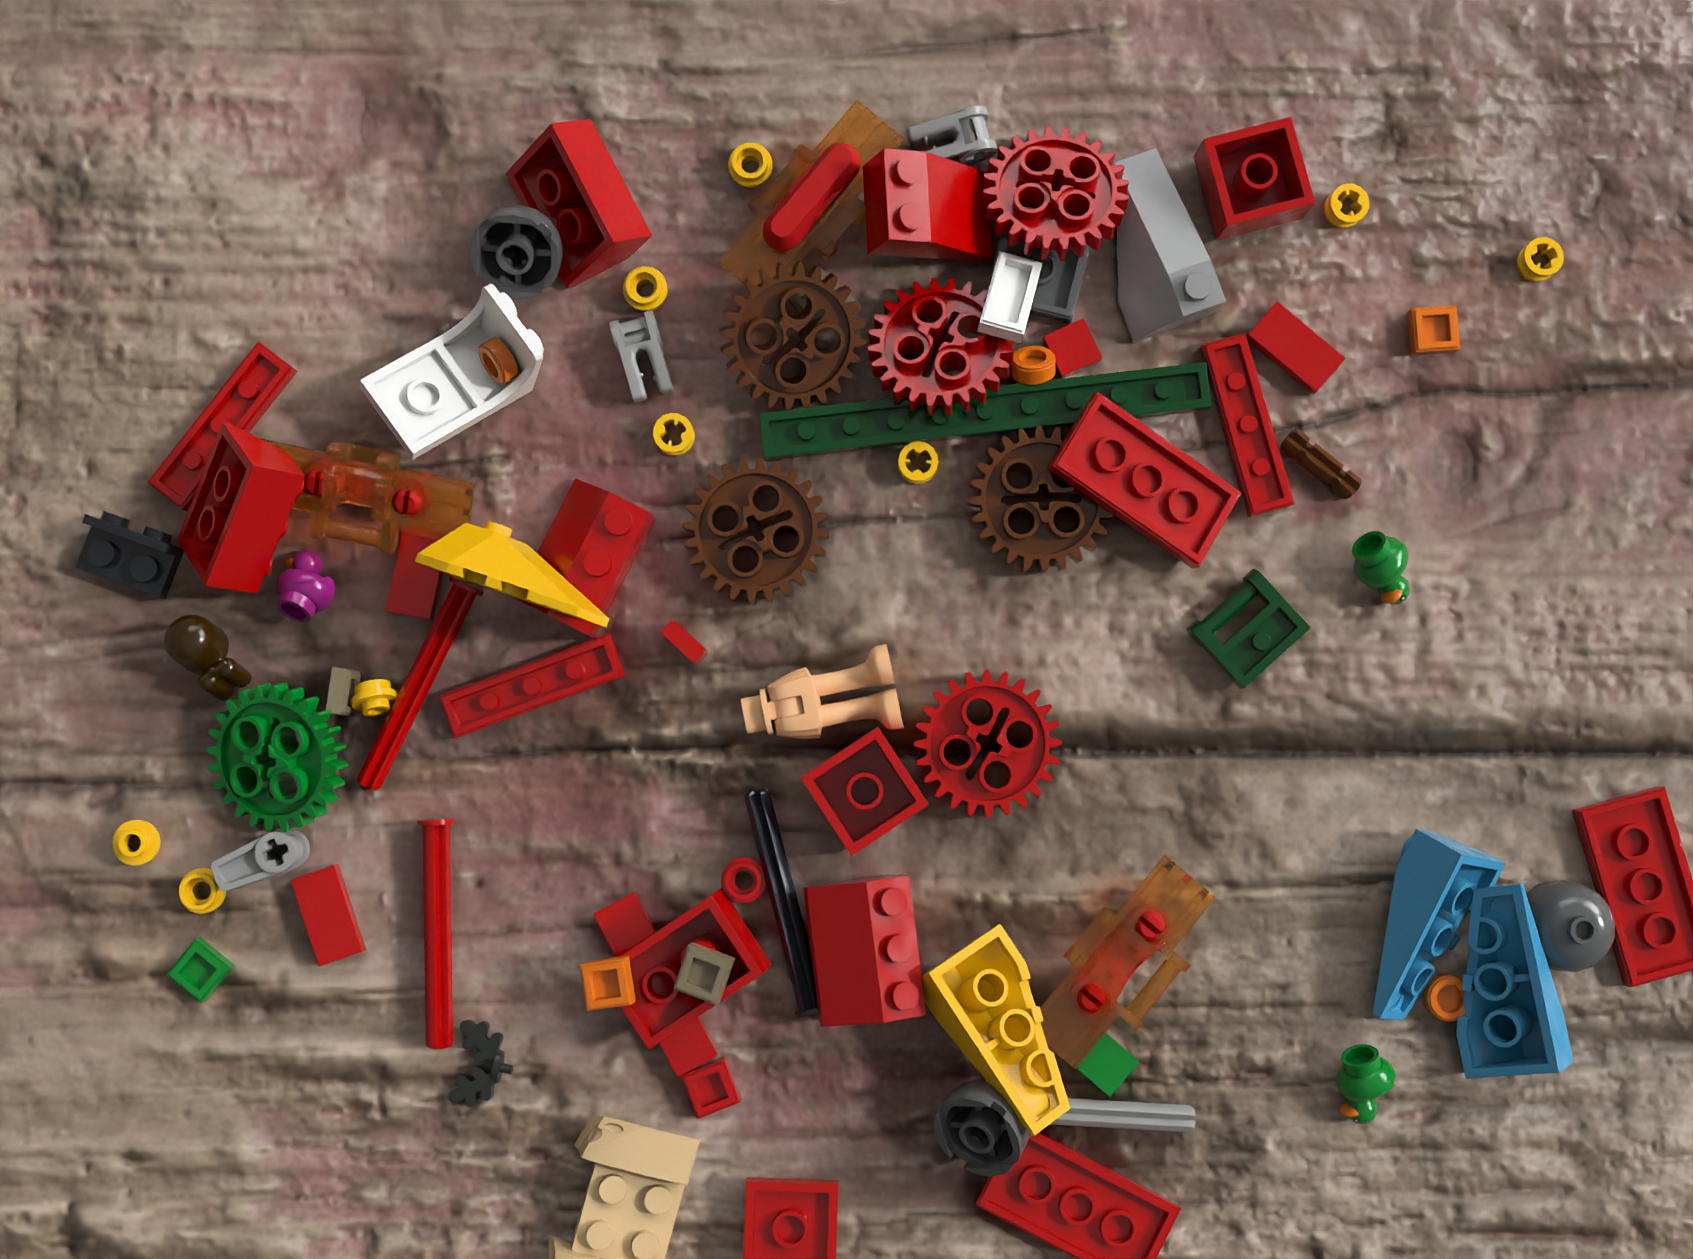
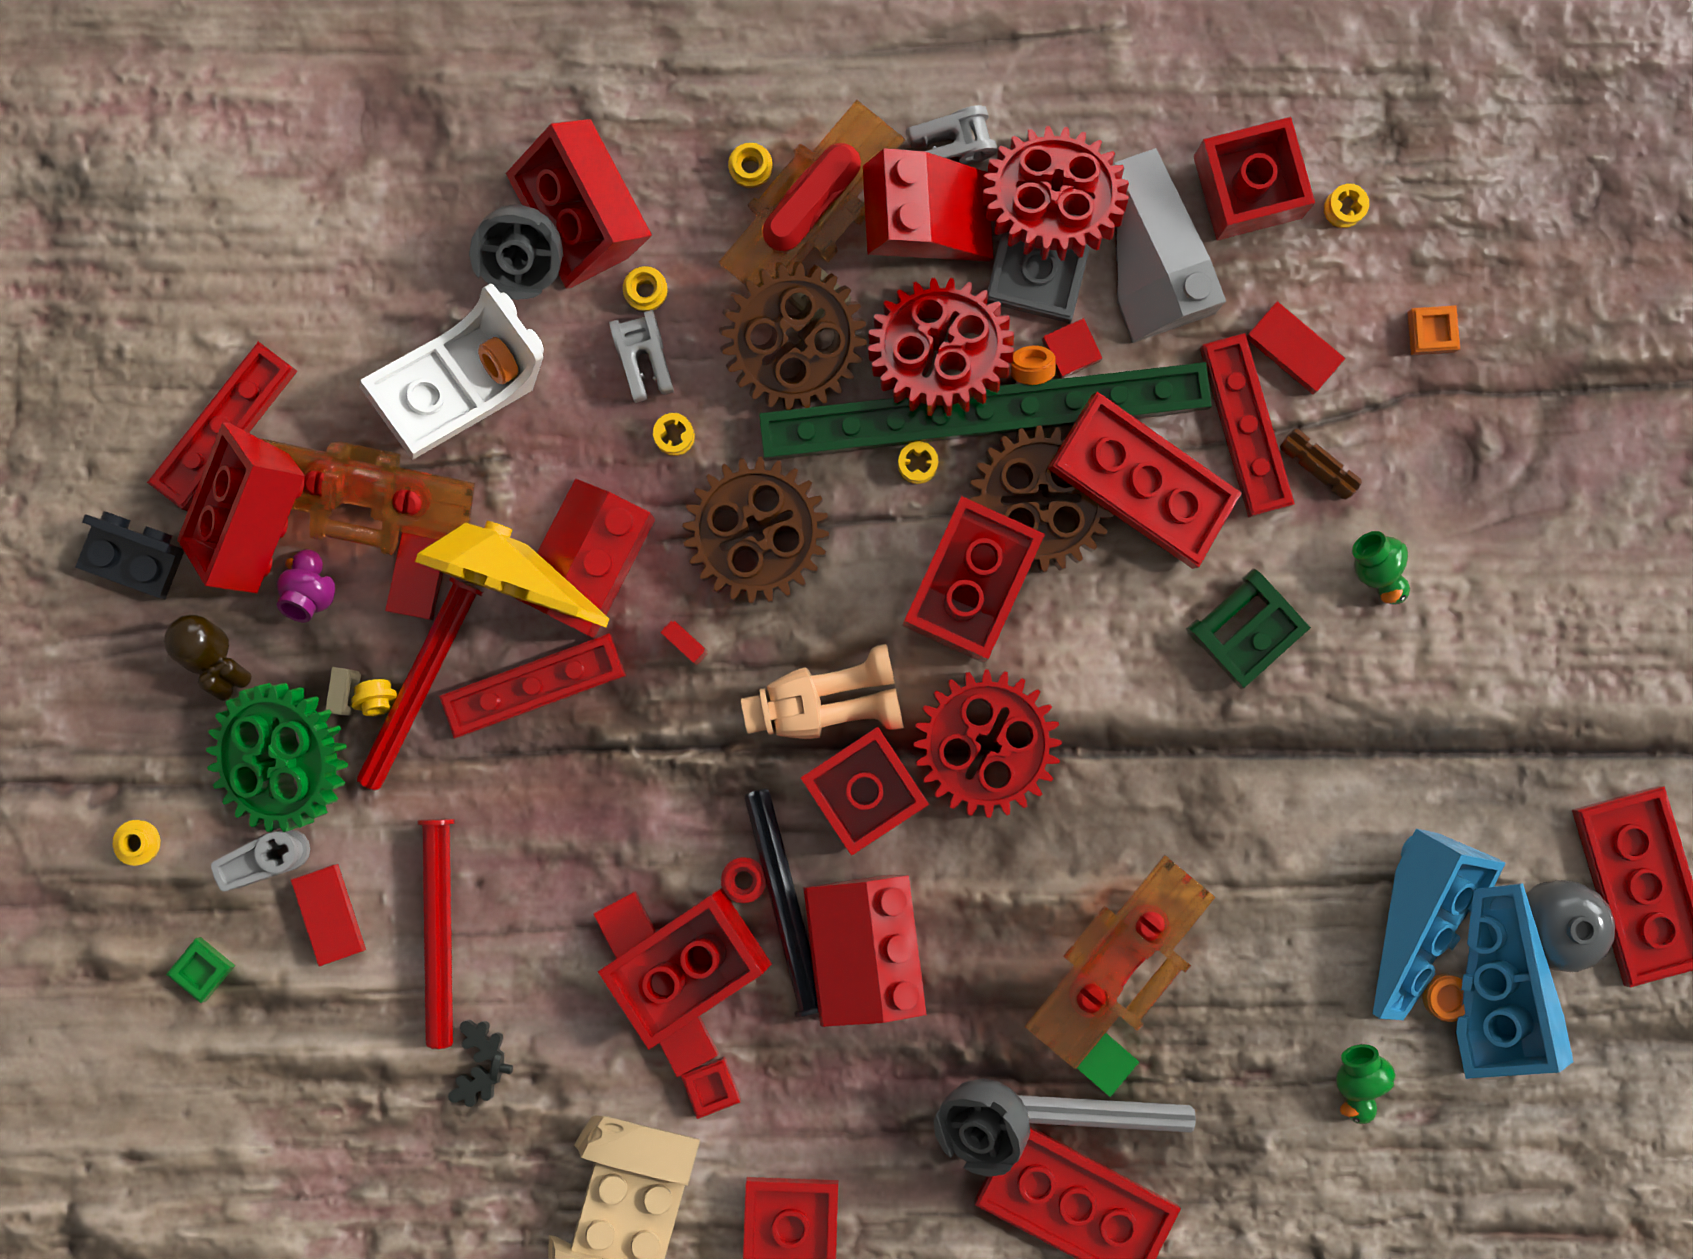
(189, 891): yellow plate -> none
(607, 983): orange tile -> none
(704, 973): dark tan tile -> none
(973, 580): none -> red slope
(991, 1015): yellow wedge -> none
(1010, 297): white tile -> none
(1534, 272): yellow bush -> none

